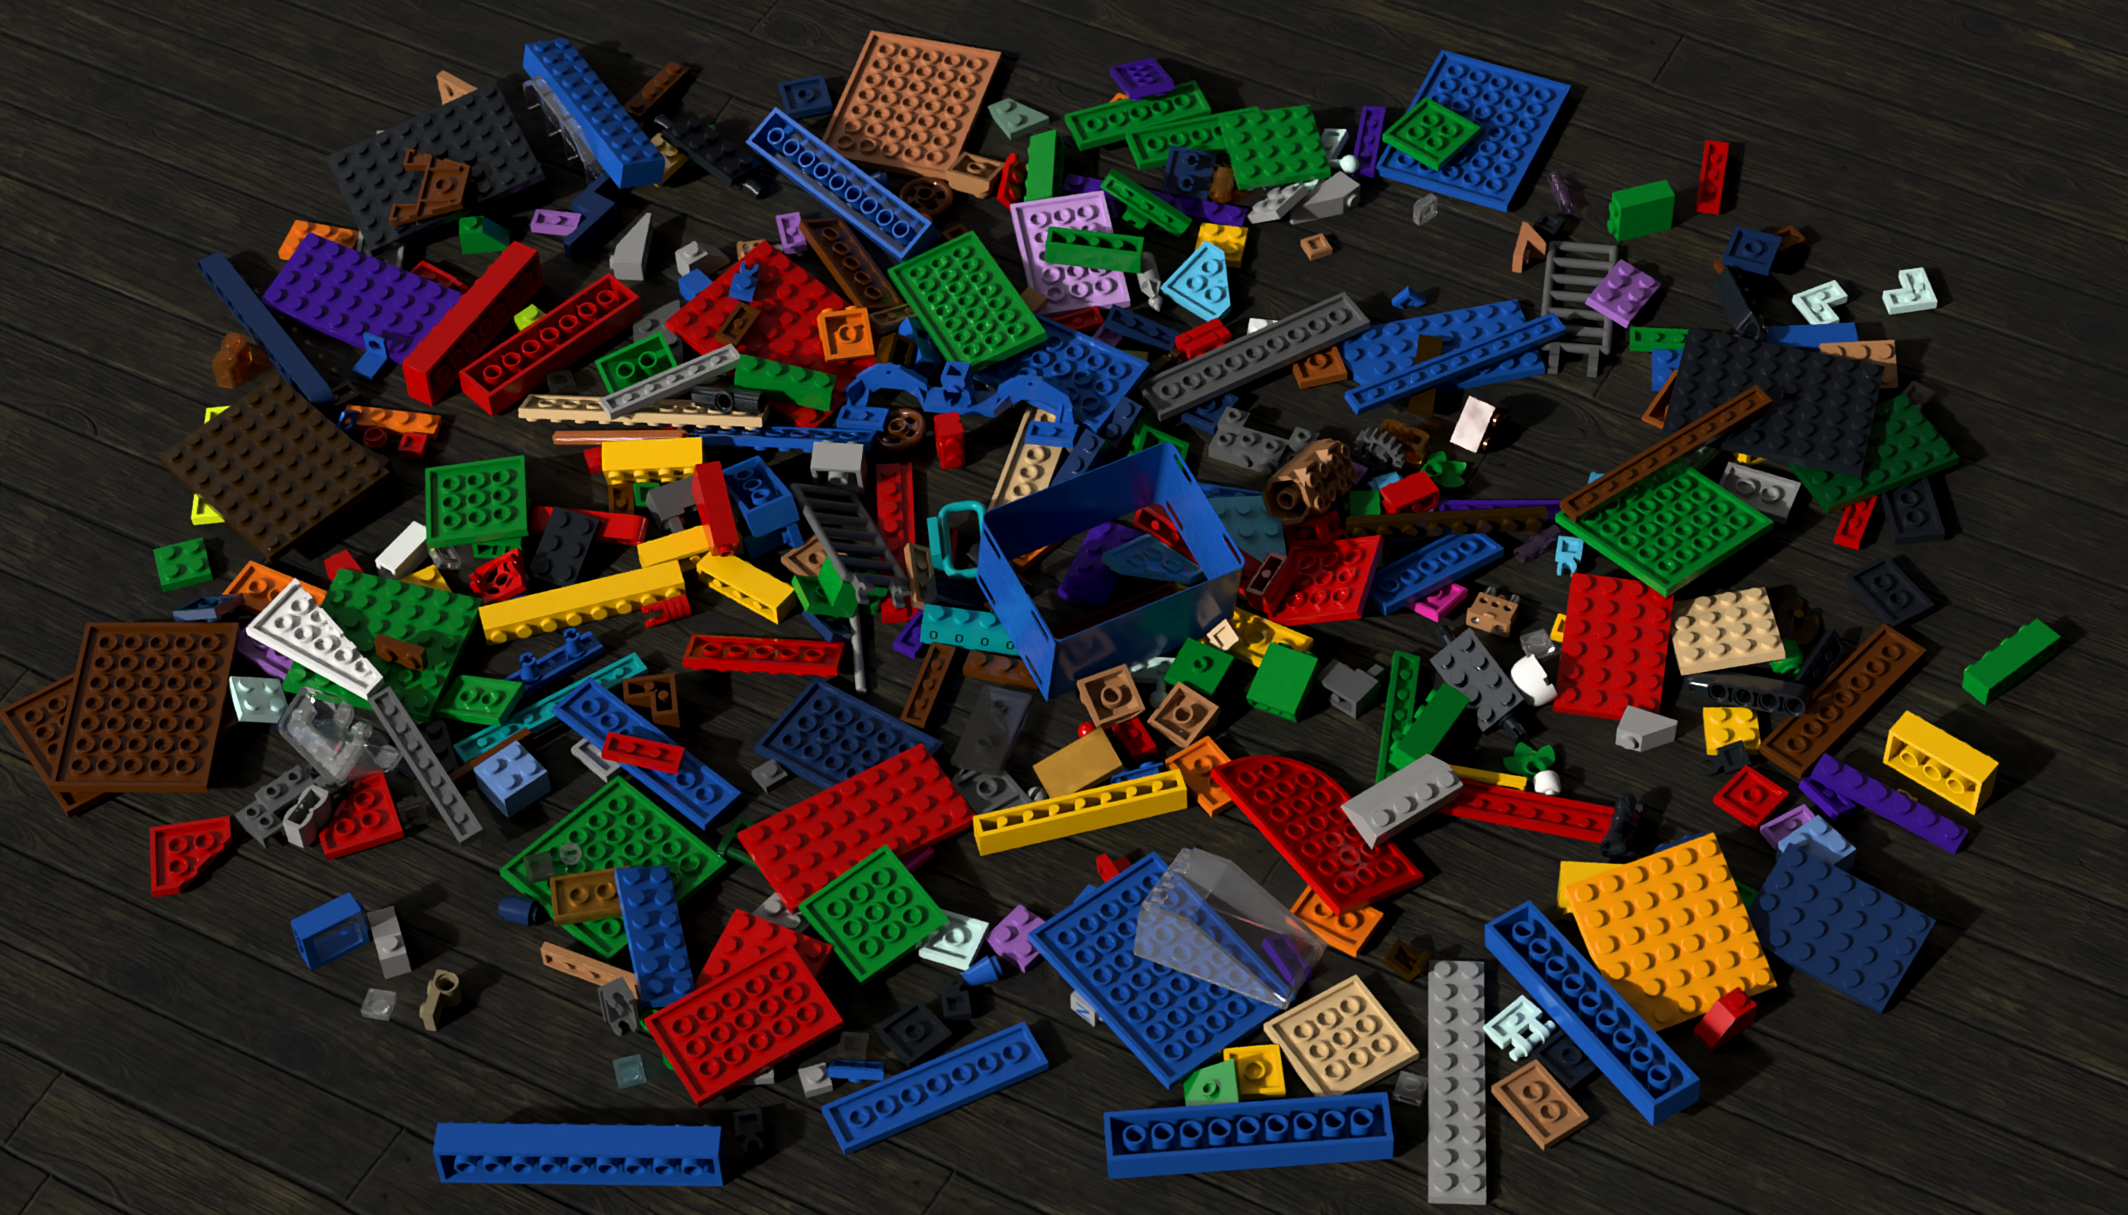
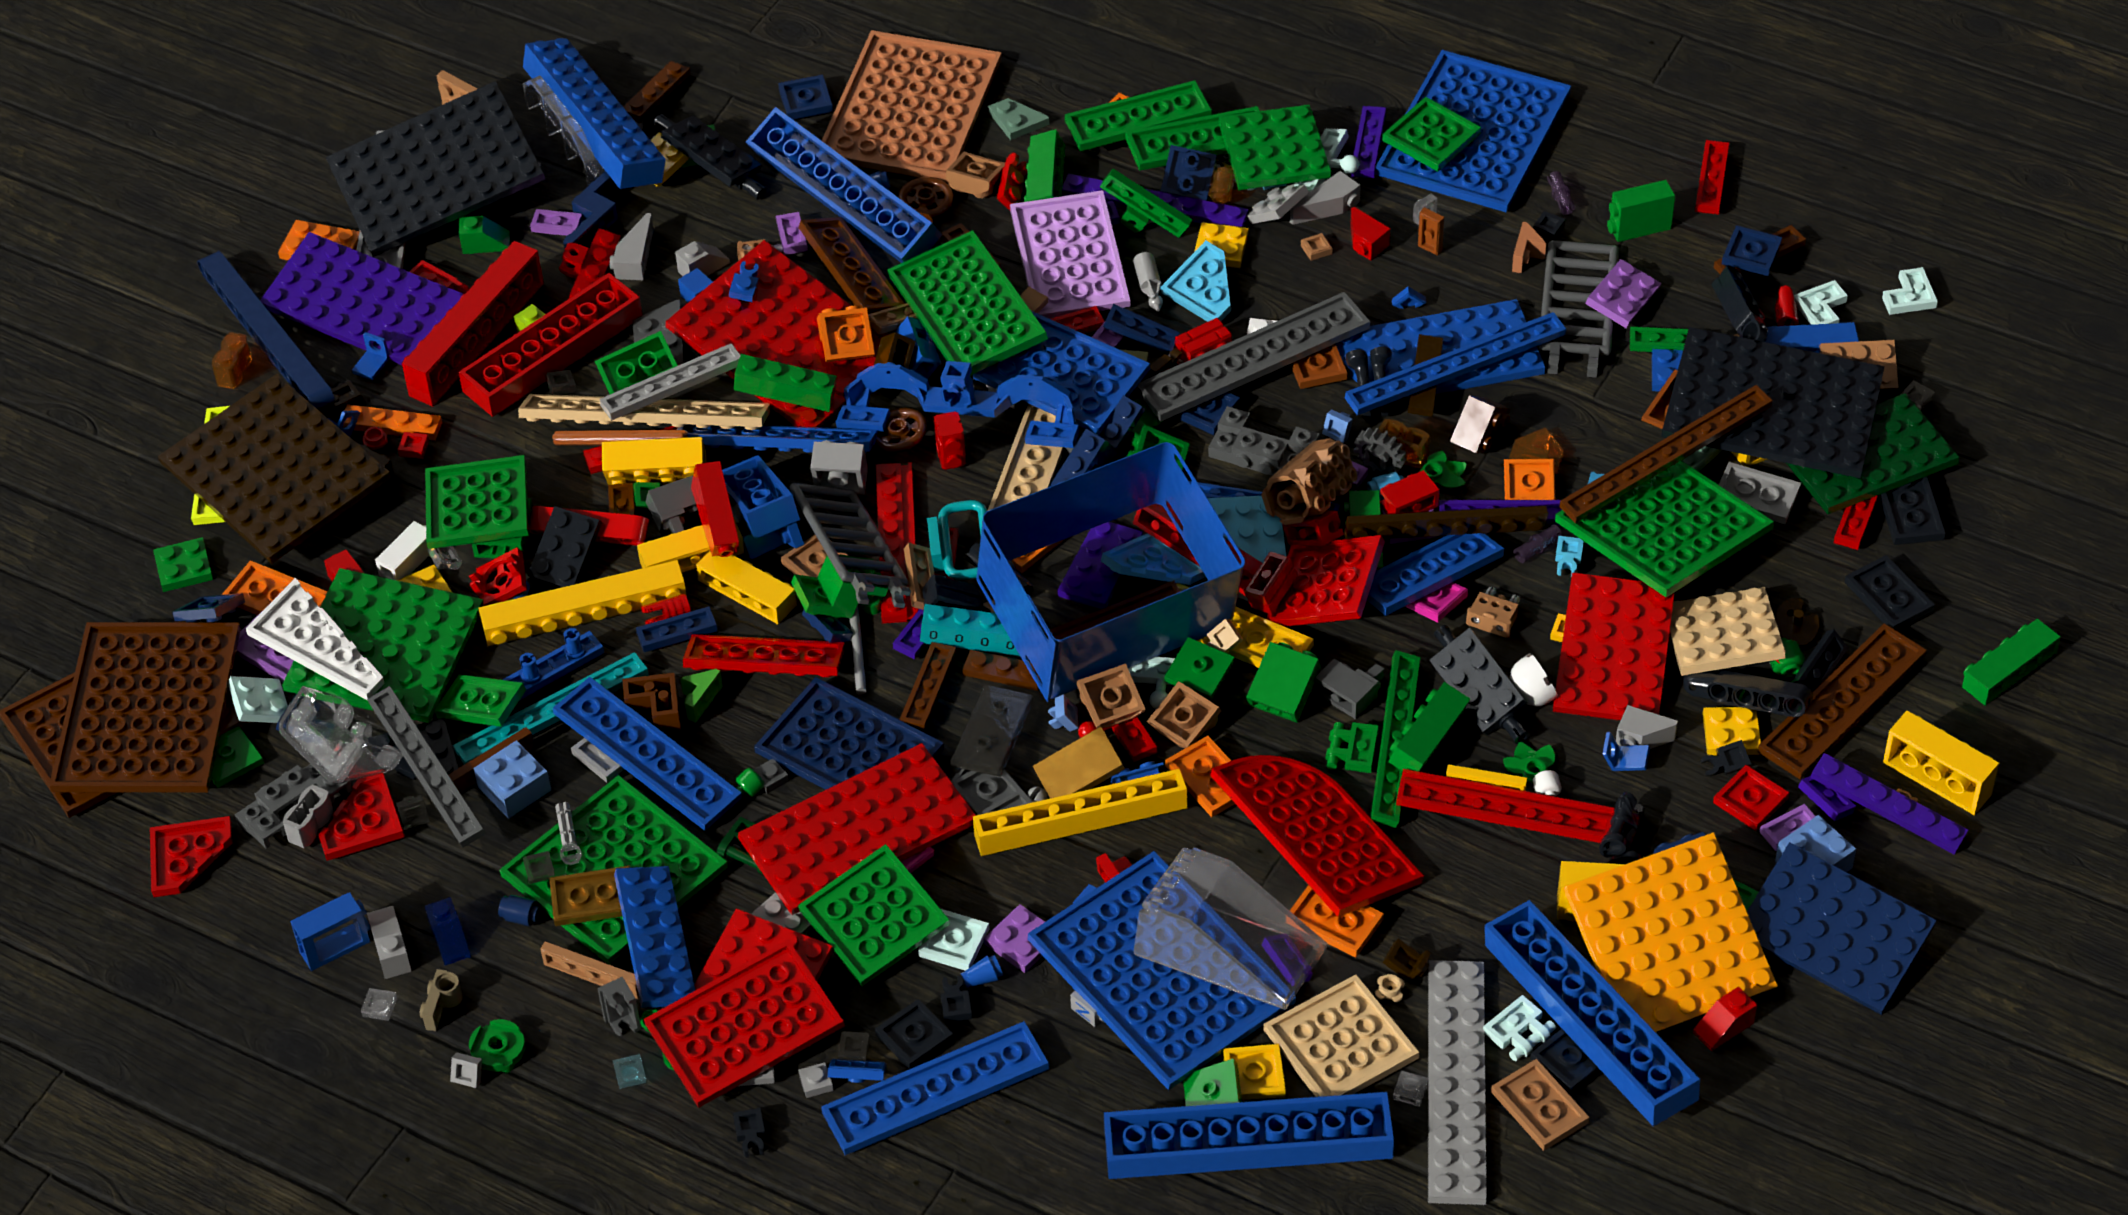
(234, 757): none -> green plate
(401, 652): reddish brown plate -> none
(441, 191): reddish brown wing -> none
(447, 931): none -> clear blue slope
(466, 1070): none -> light grey plate
(498, 1059): none -> green plate
(565, 823): none -> light grey axle
(580, 1154): blue brick -> none
(589, 264): none -> red plate
(643, 753): red plate -> none
(676, 629): none -> dark blue plate
(700, 692): none -> bright green slope
(717, 397): black piece -> none
(738, 325): reddish brown plate -> none
(749, 782): none -> green piece
(1064, 714): none -> medium blue tile
(1094, 249): green brick -> none
(1142, 79): dark purple plate -> none
(1337, 426): none -> medium blue tile
(1360, 750): none -> green plate
(1368, 234): none -> red slope
(1379, 360): none -> black piece
(1389, 981): none -> tan plate
(1402, 799): light grey slope -> none
(1430, 231): none -> dark orange plate
(1529, 479): none -> orange plate
(1537, 644): clear plate -> none
(1538, 446): none -> clear orange plate
(1625, 757): none -> blue bracket
(1786, 308): none -> red hinge

